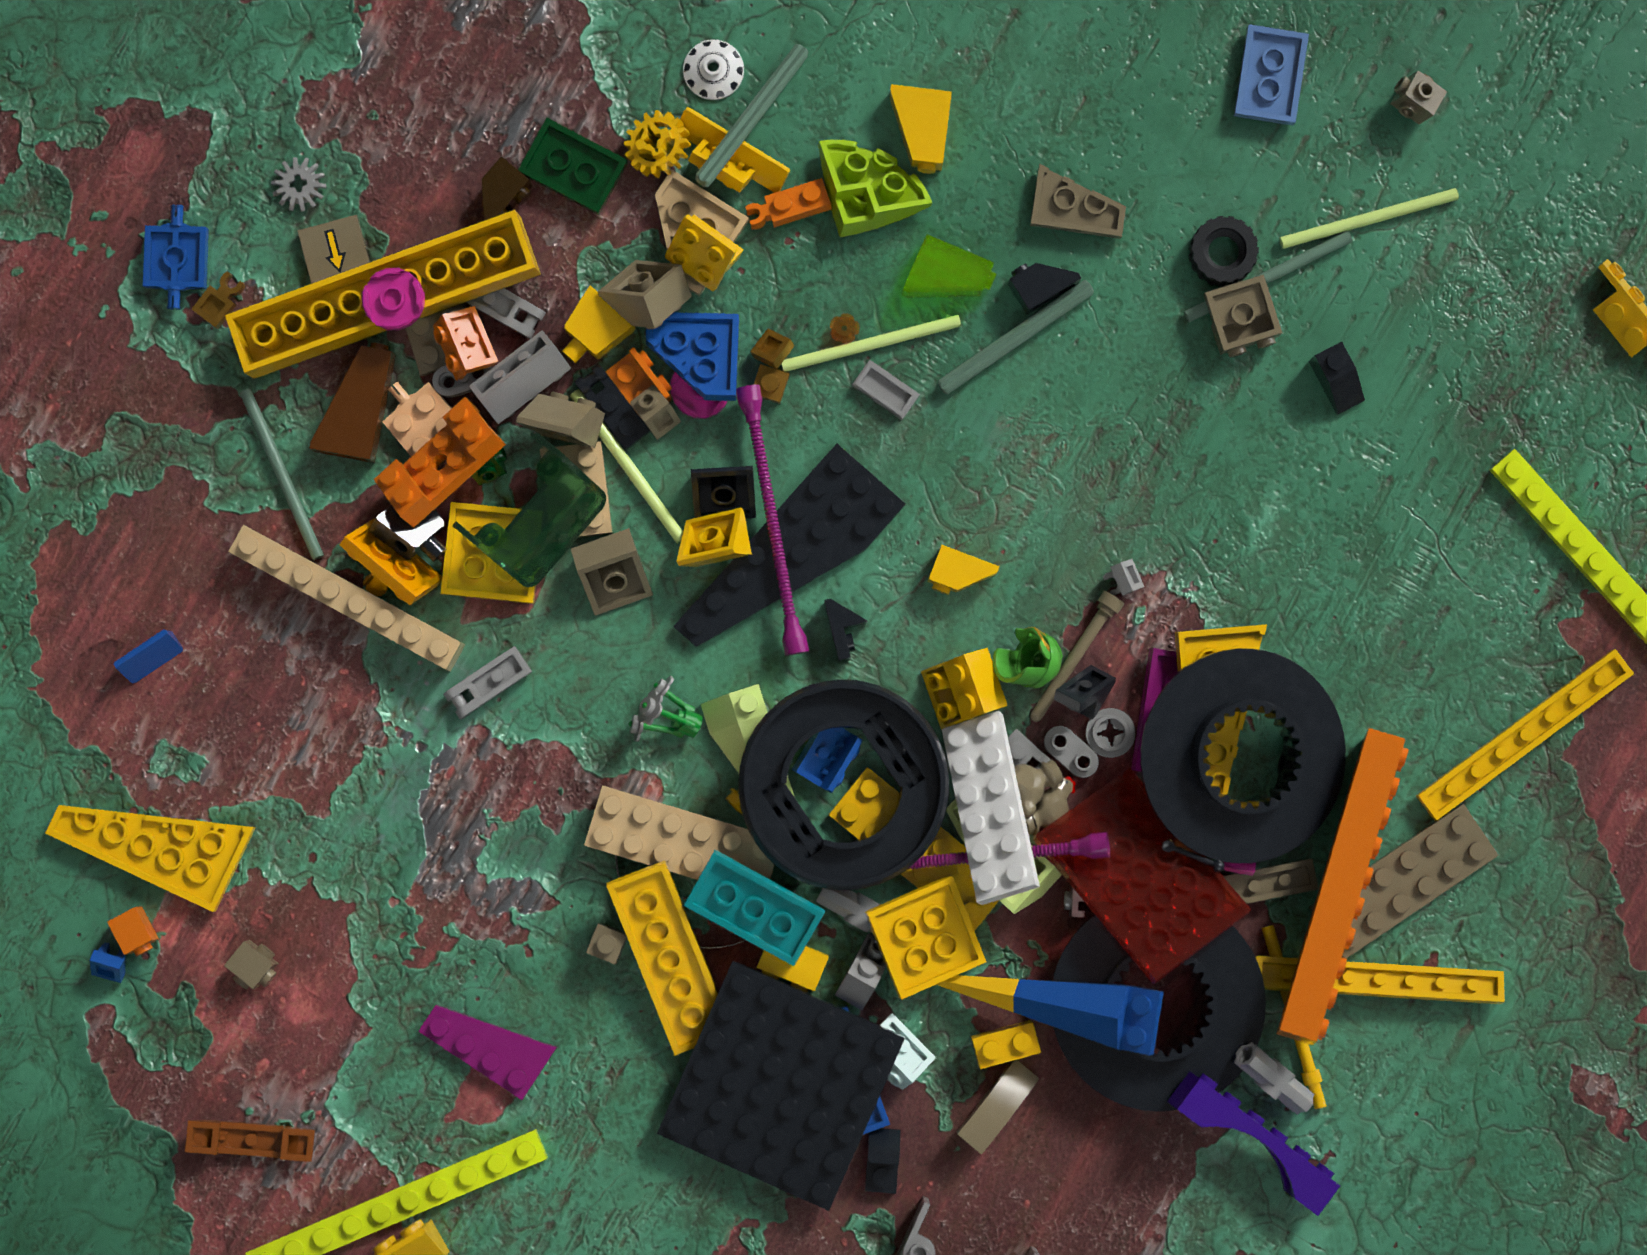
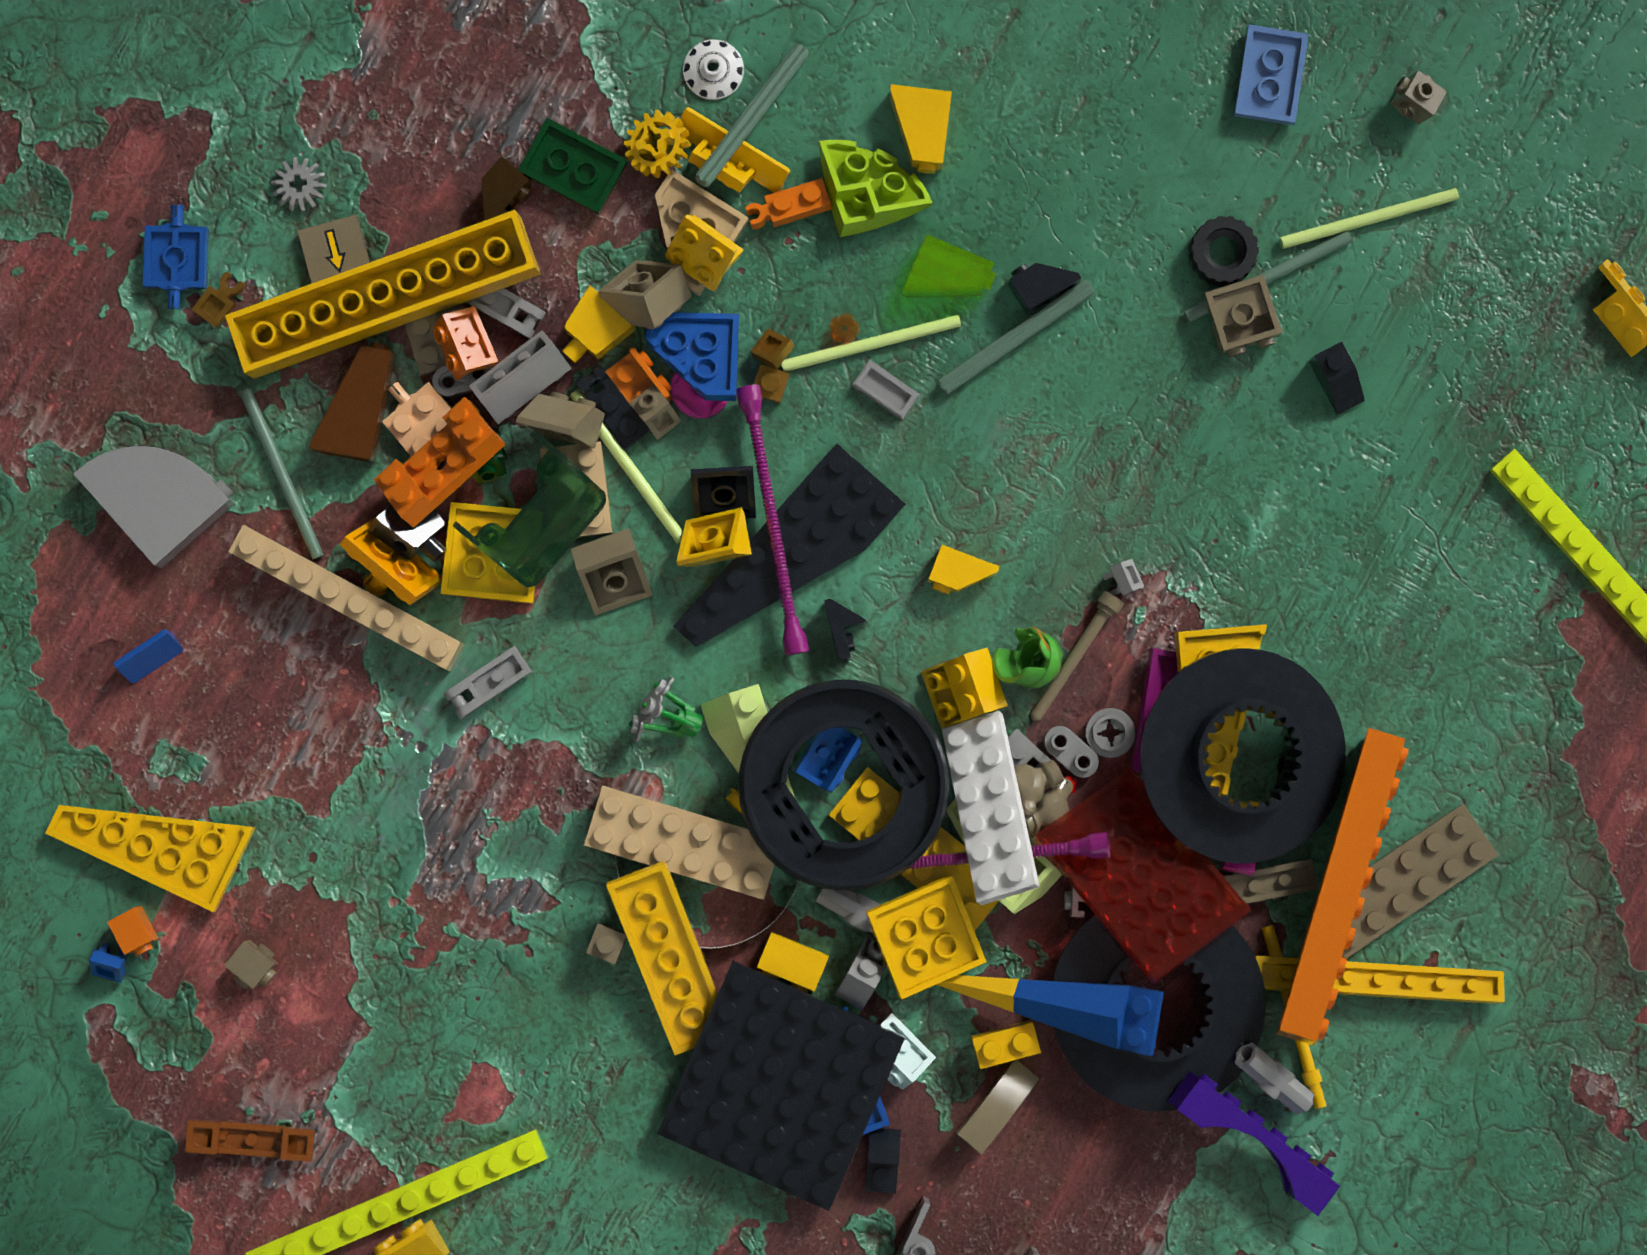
(155, 497): none -> light grey brick
(393, 299): dark pink tile -> none
(493, 1051): magenta wing -> none
(754, 907): teal plate -> none
(1073, 208): dark tan wing -> none
(1086, 691): black slope -> none
(1169, 845): black hinge -> none
(1524, 734): yellow plate -> none

